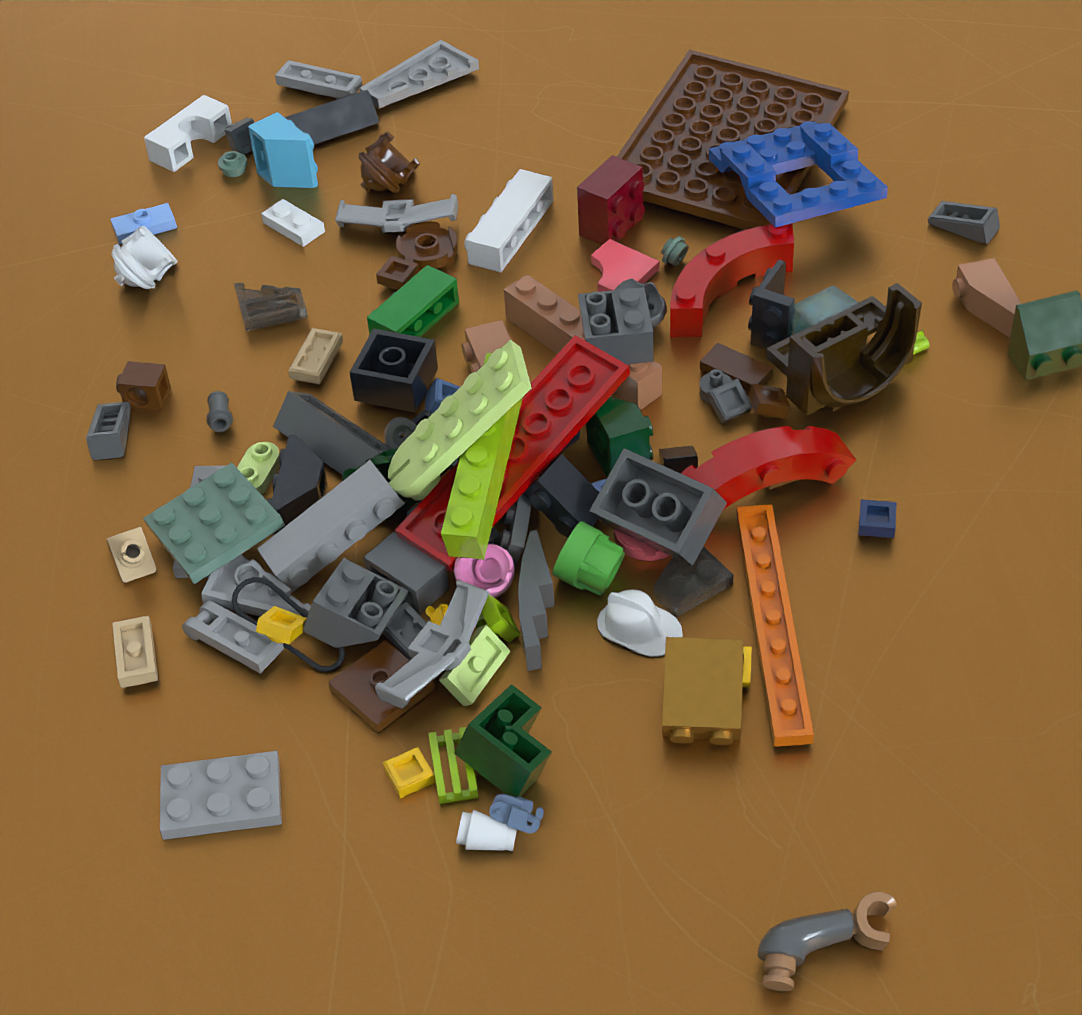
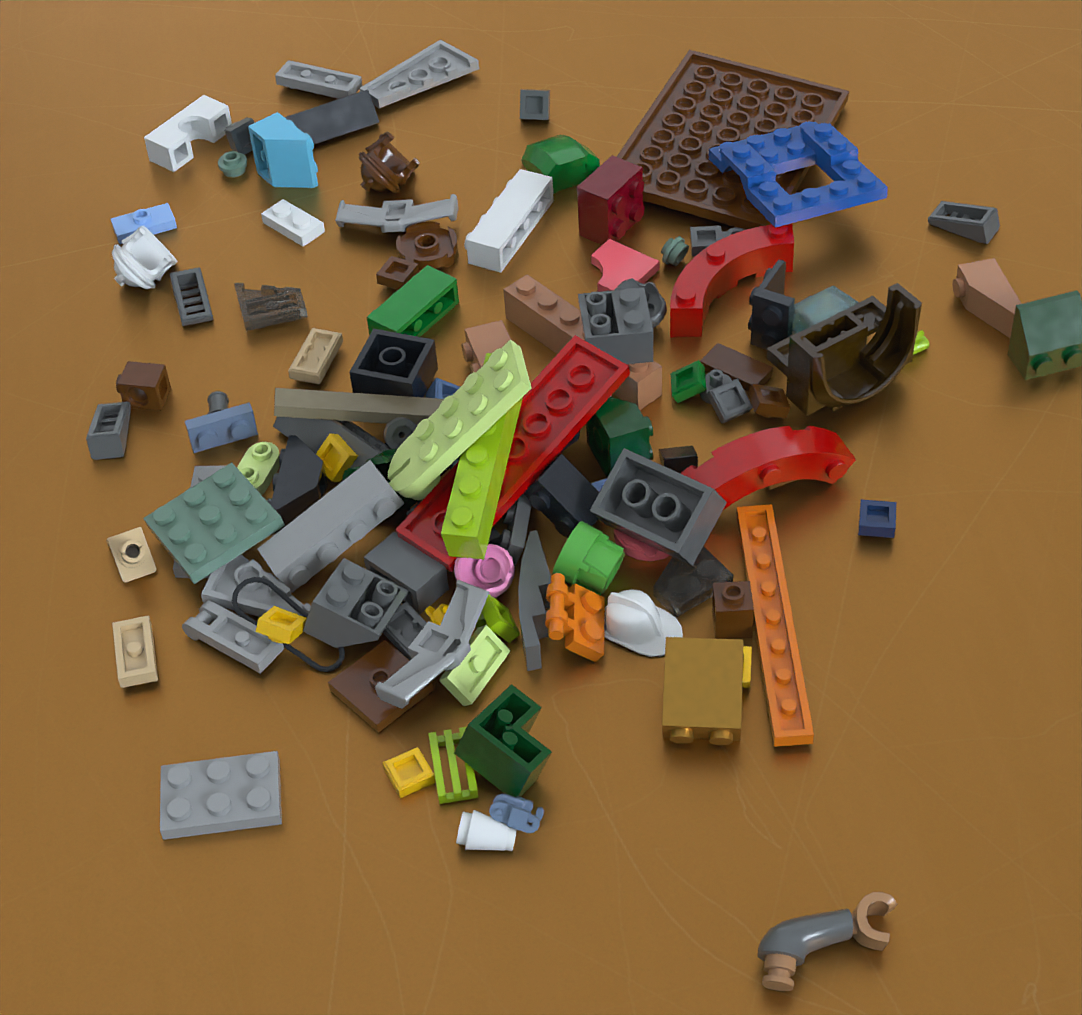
(185, 280): none -> dark grey slope
(221, 427): none -> sand blue plate
(336, 456): none -> yellow tile
(351, 406): none -> dark tan tile
(534, 104): none -> dark grey tile
(561, 159): none -> green slope
(582, 620): none -> orange plate
(688, 381): none -> green tile
(707, 235): none -> dark grey plate
(732, 610): none -> reddish brown brick

